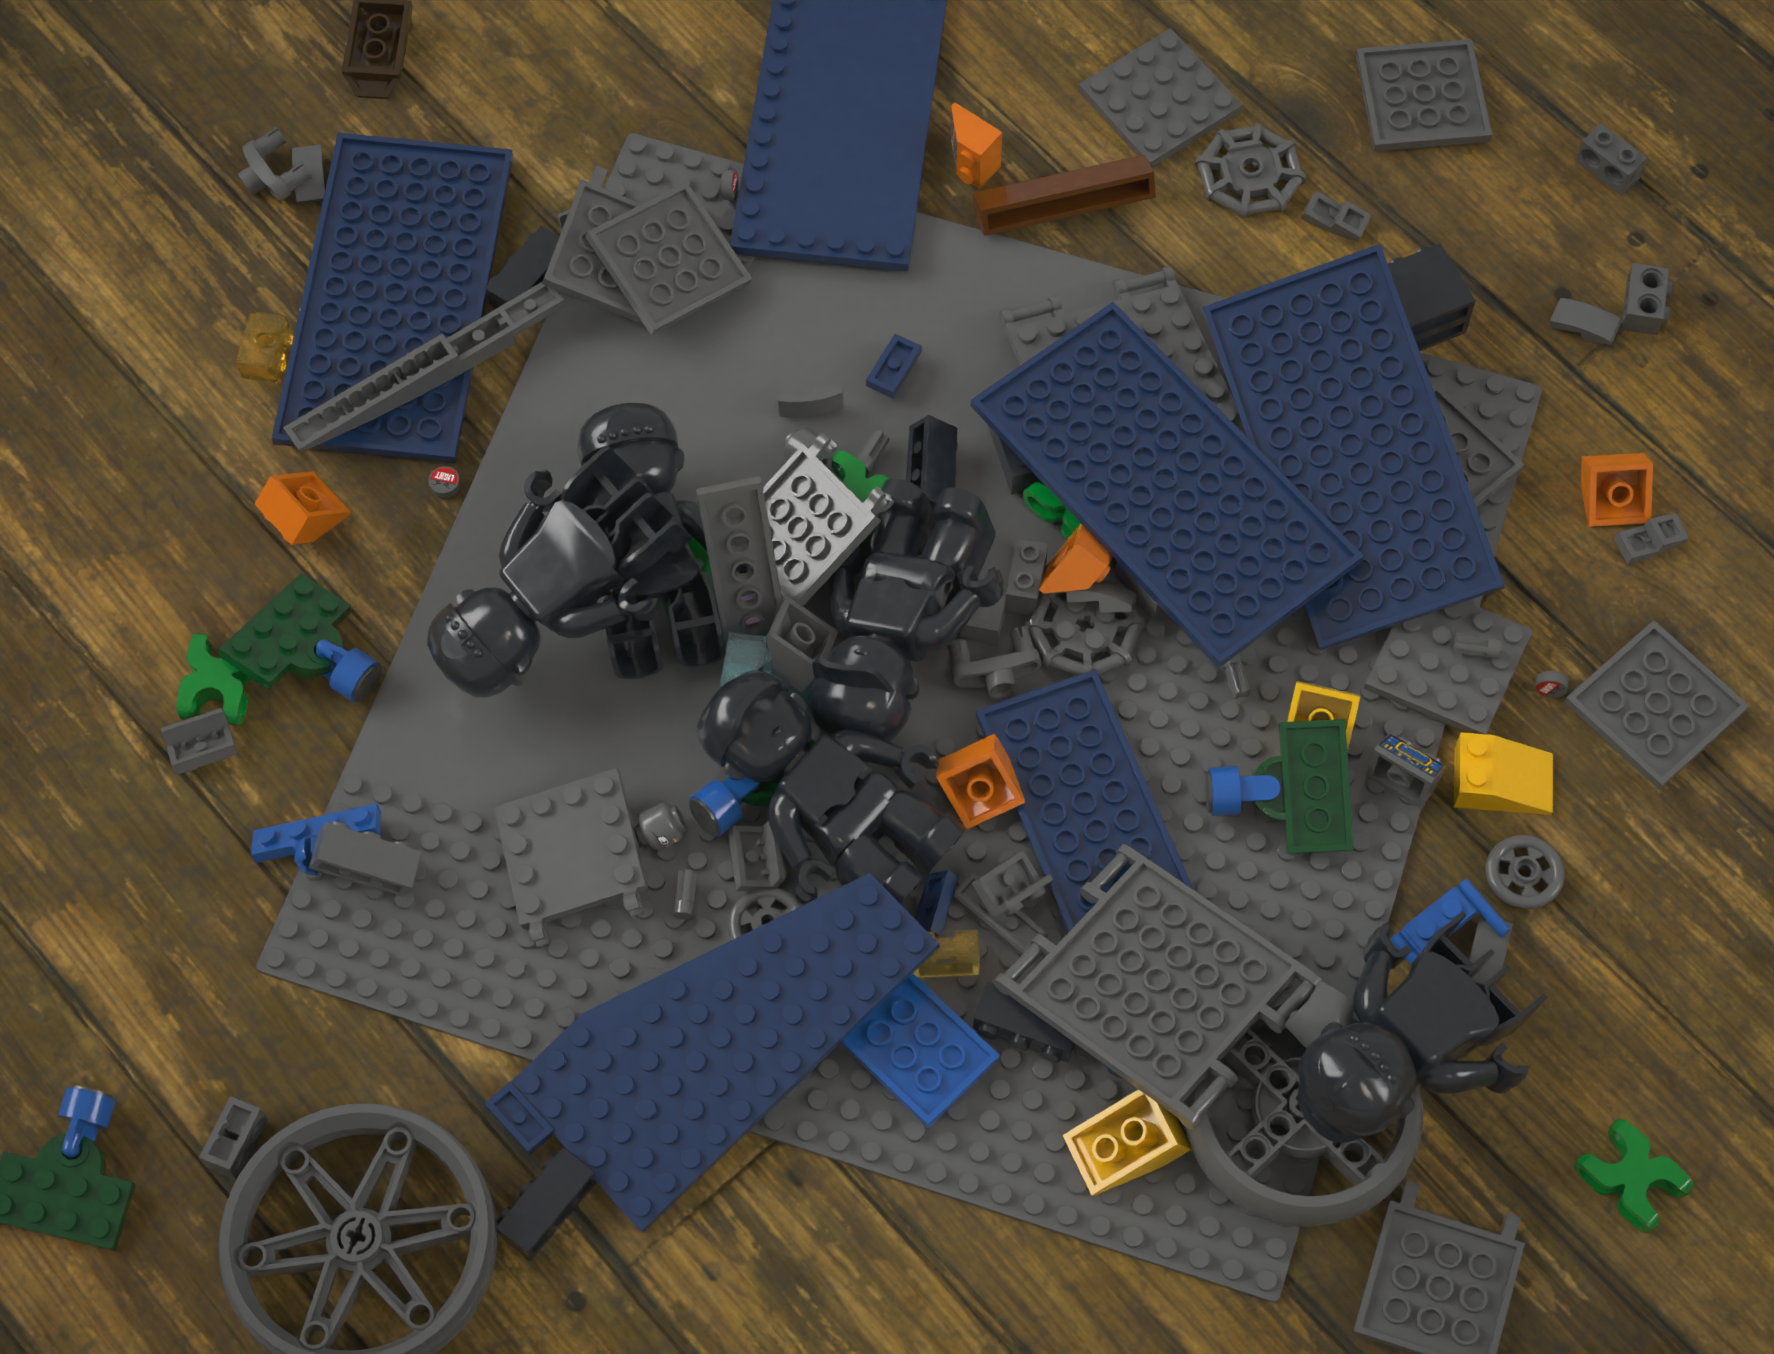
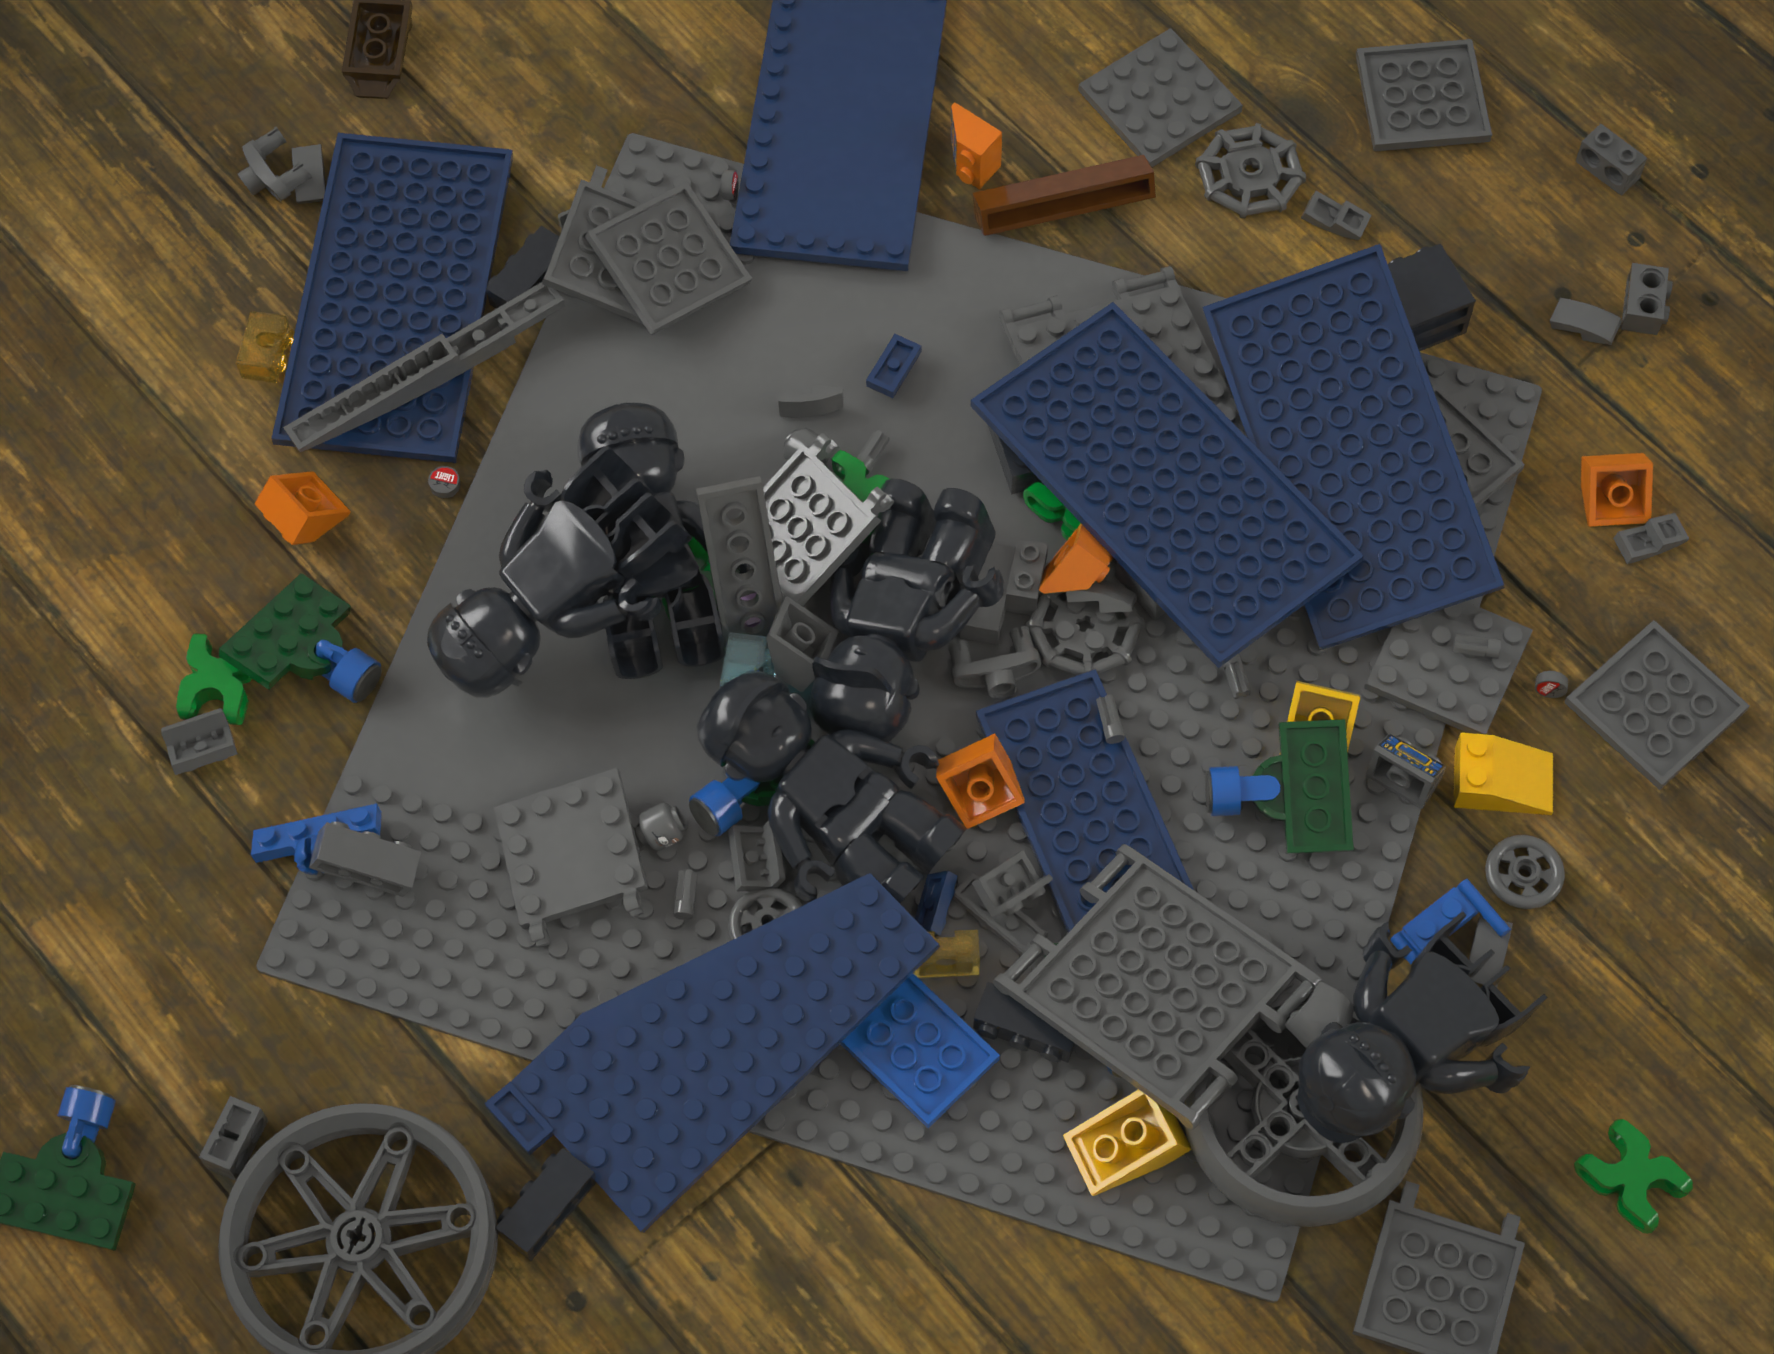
(932, 456): black brick -> none
(1110, 719): none -> dark grey piece

